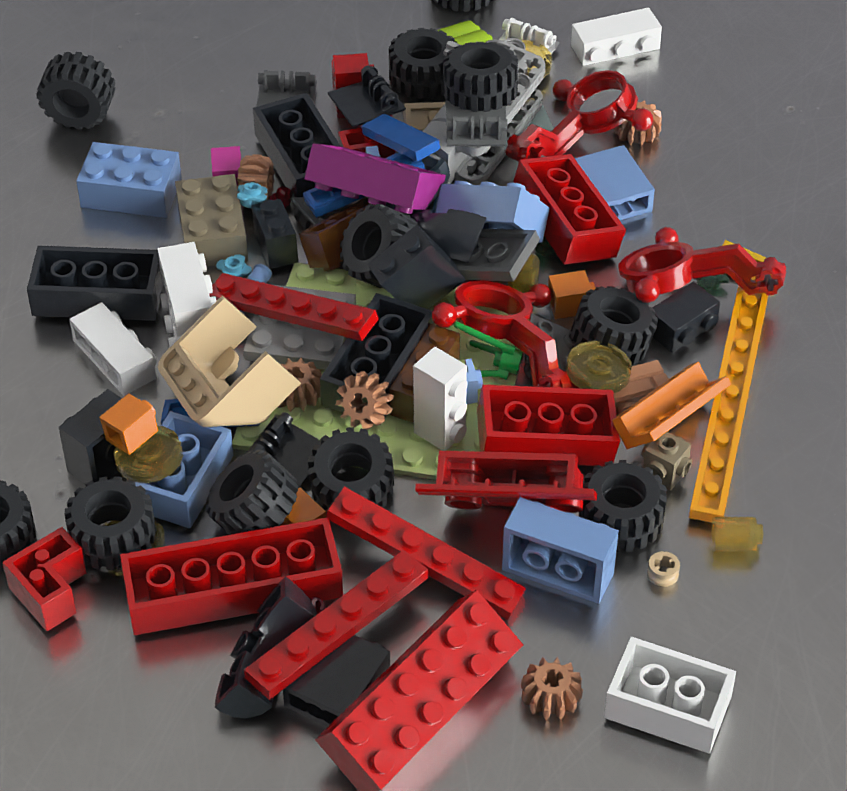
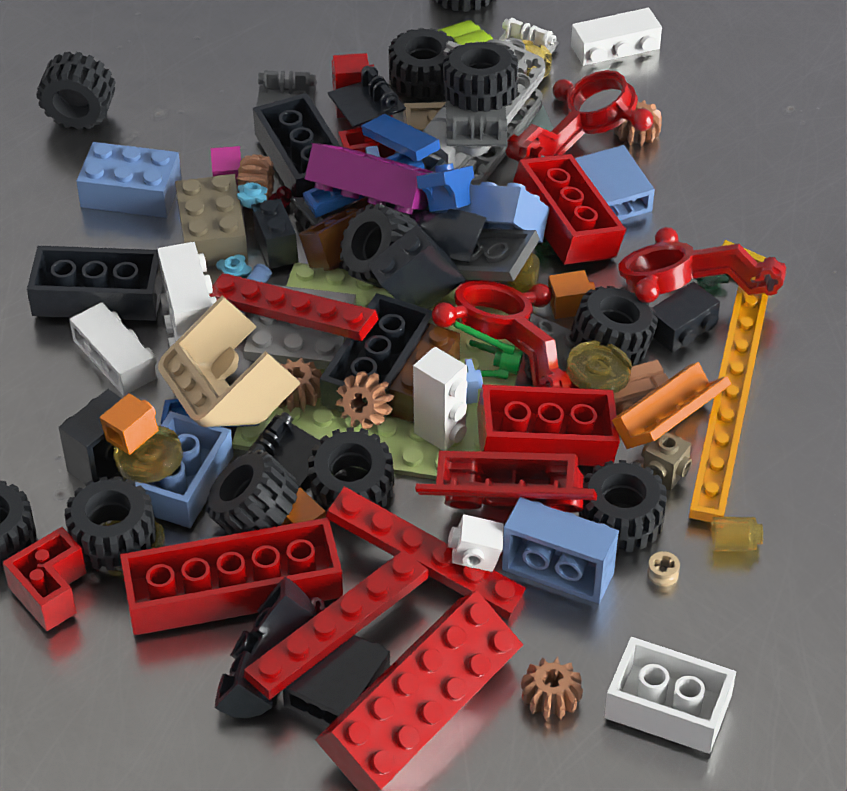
(447, 186): none -> blue brick
(476, 542): none -> white brick

